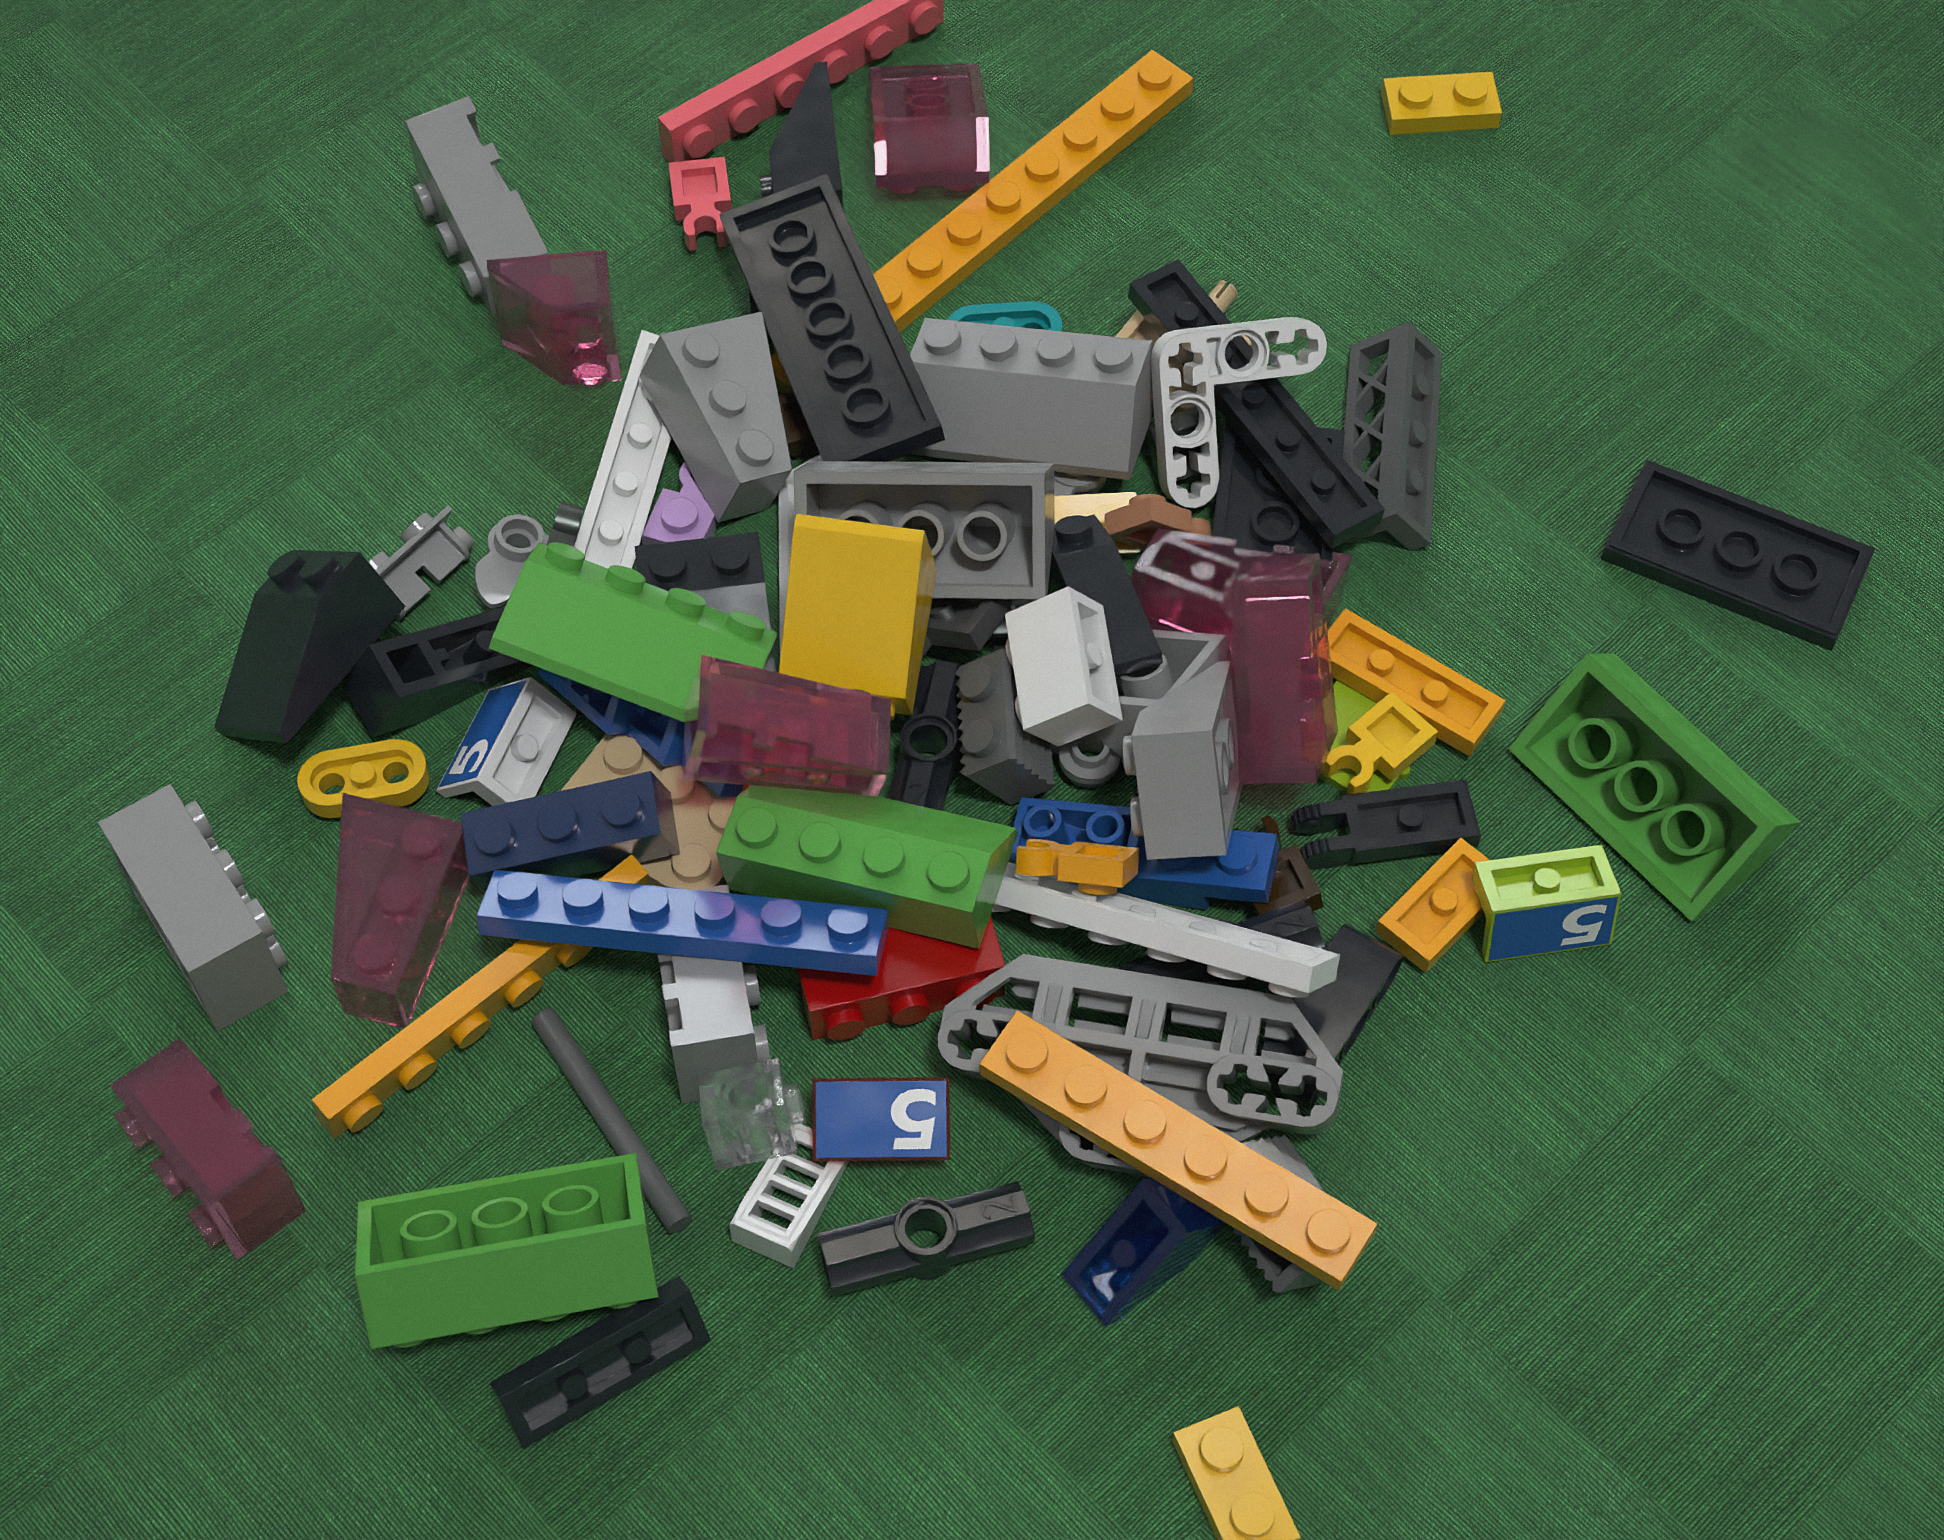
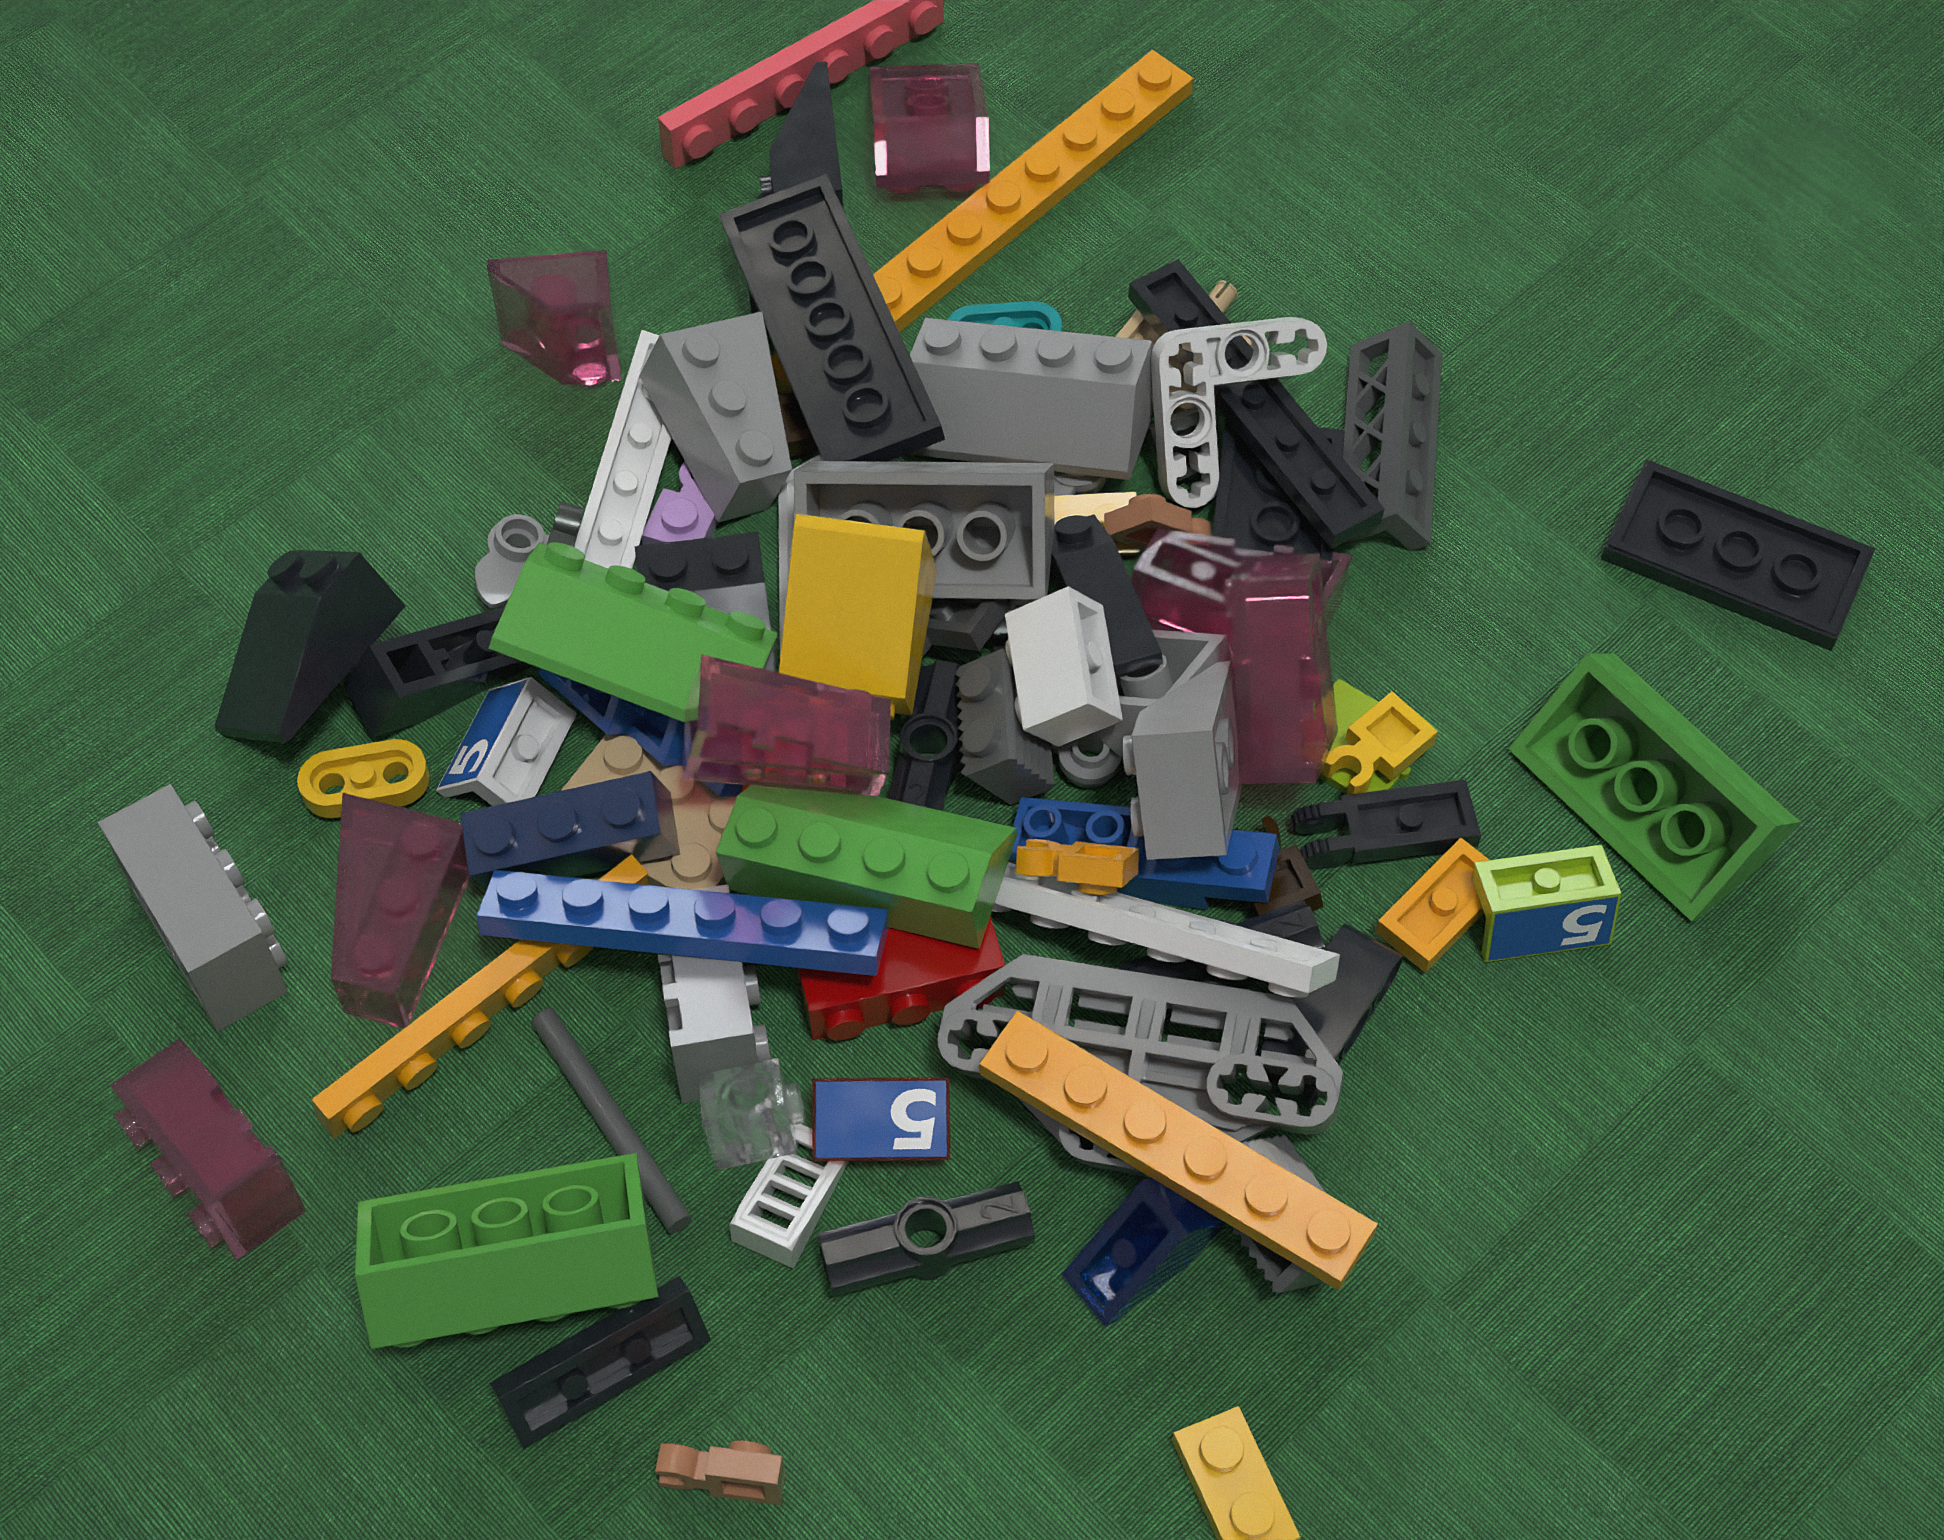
(428, 547): light grey hinge -> none
(468, 196): light grey wedge -> none
(699, 197): coral plate -> none
(738, 1472): none -> nougat plate
(1382, 664): light orange plate -> none
(1441, 103): yellow plate -> none

